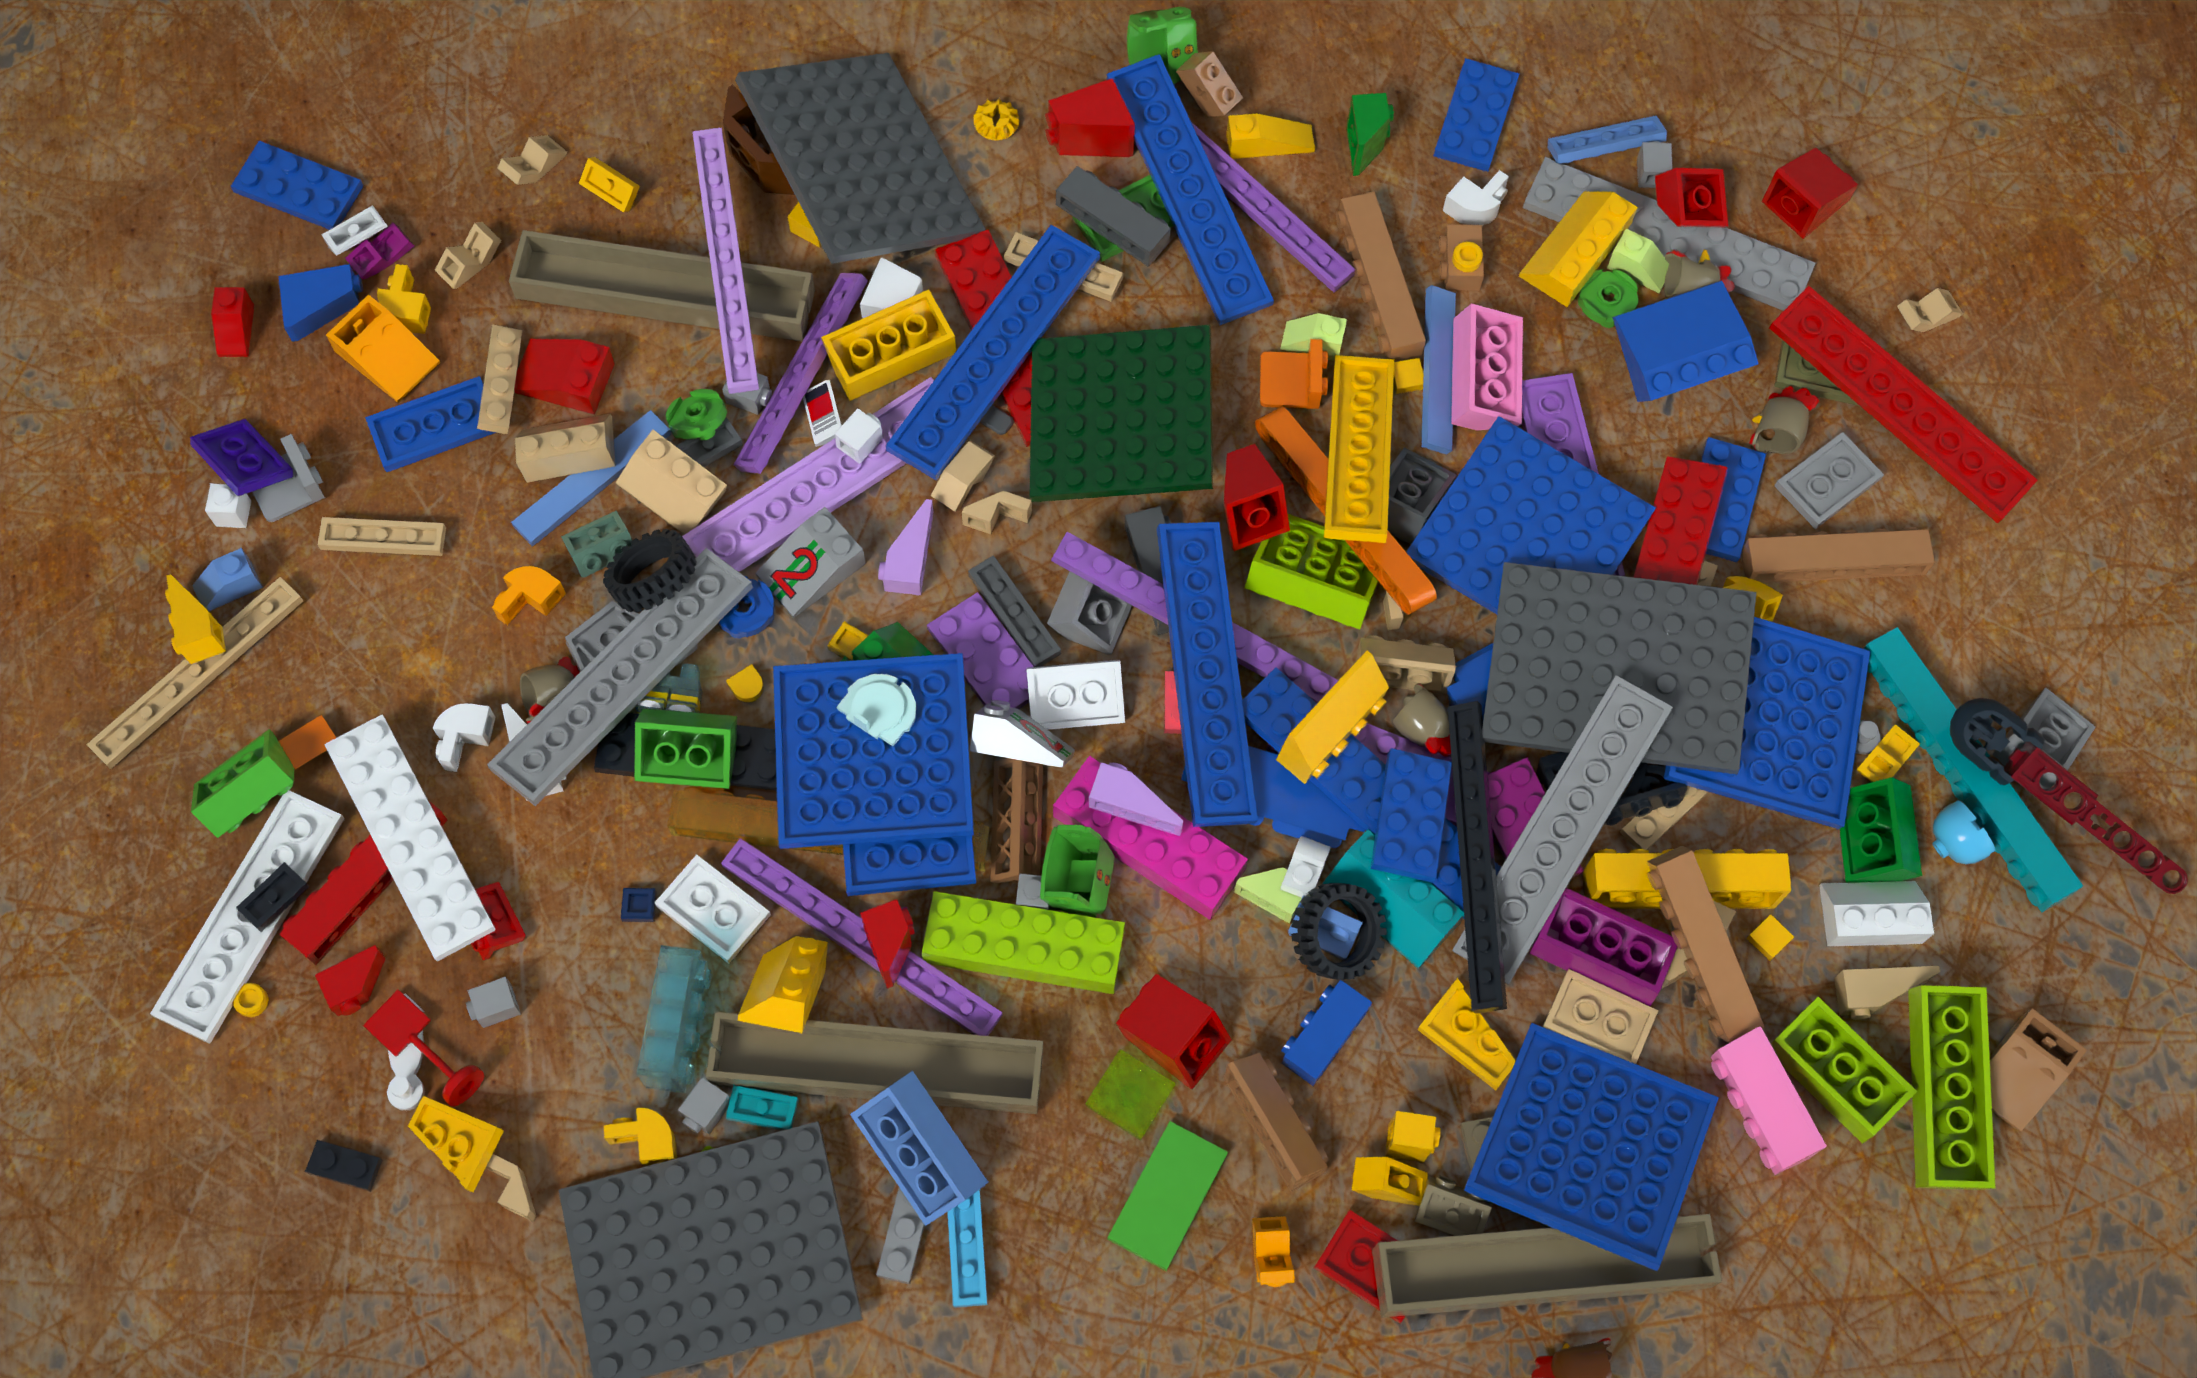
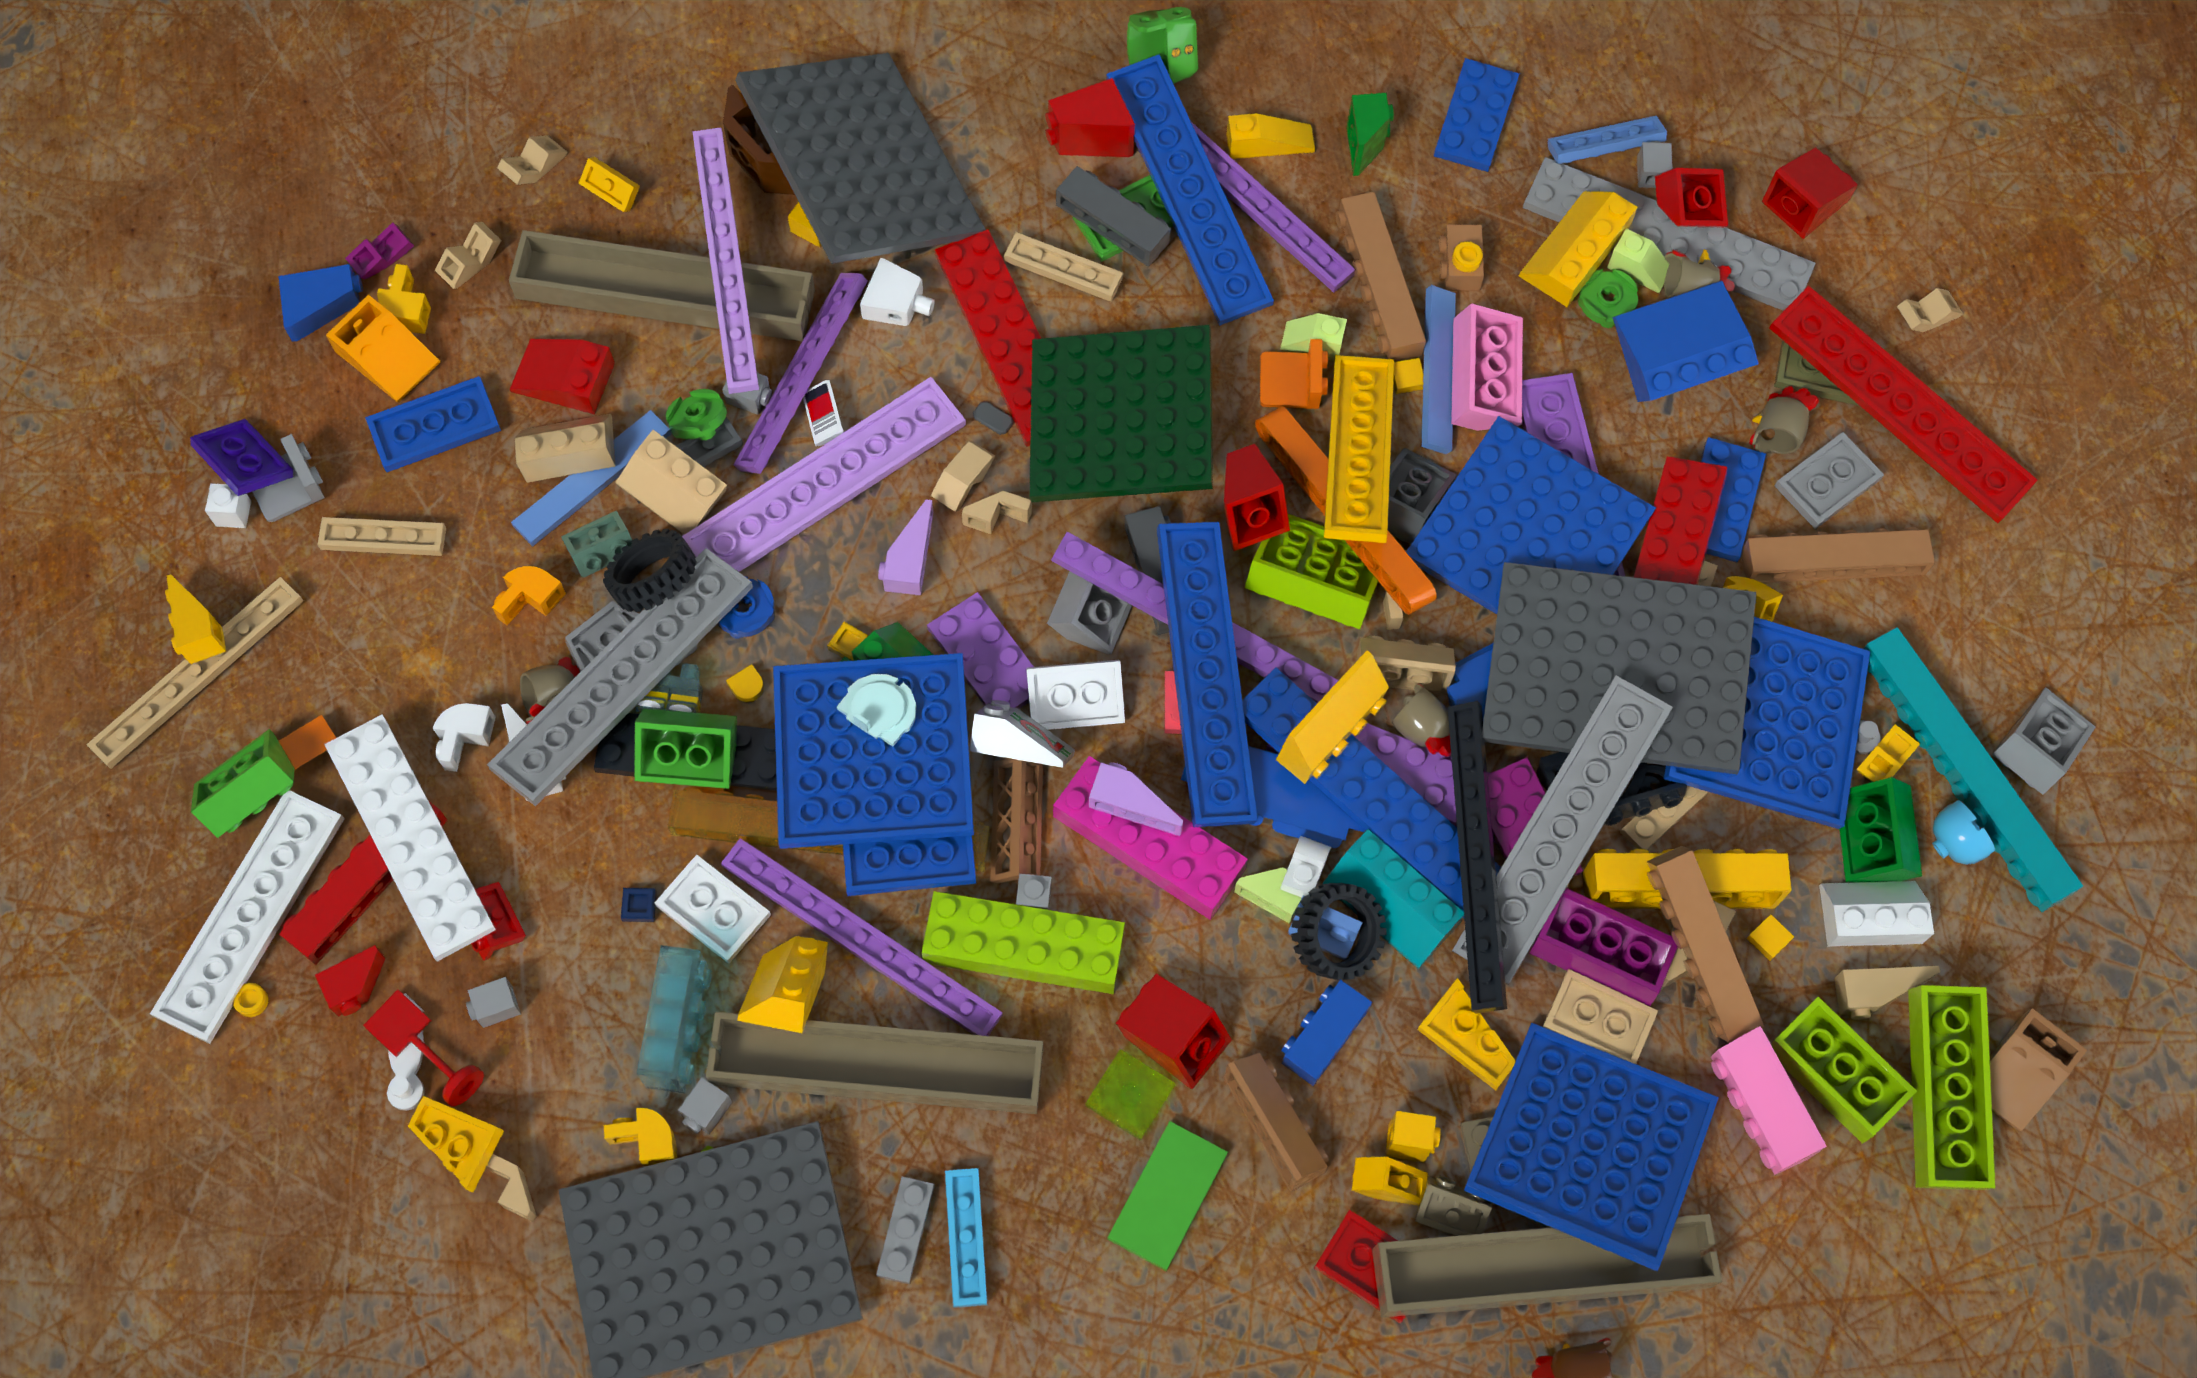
(226, 580): medium blue slope -> none
(232, 321): red slope -> none
(272, 897): black plate -> none
(297, 186): blue plate -> none
(343, 1165): black plate -> none
(354, 230): white slope -> none
(499, 379): tan plate -> none
(762, 1108): teal plate -> none
(811, 562): light grey slope -> none
(859, 435): white brick -> none
(889, 344): yellow slope -> none
(889, 933): red slope -> none
(919, 1148): medium blue slope -> none
(992, 352): blue plate -> none
(1006, 125): yellow gear -> none
(1014, 612): dark grey plate -> none
(1077, 870): bright green piece -> none
(1209, 84): medium nougat brick -> none
(1272, 1251): light orange brick -> none
(1411, 815): blue plate -> none
(1475, 205): white brick -> none
(2028, 766): dark red piece -> none

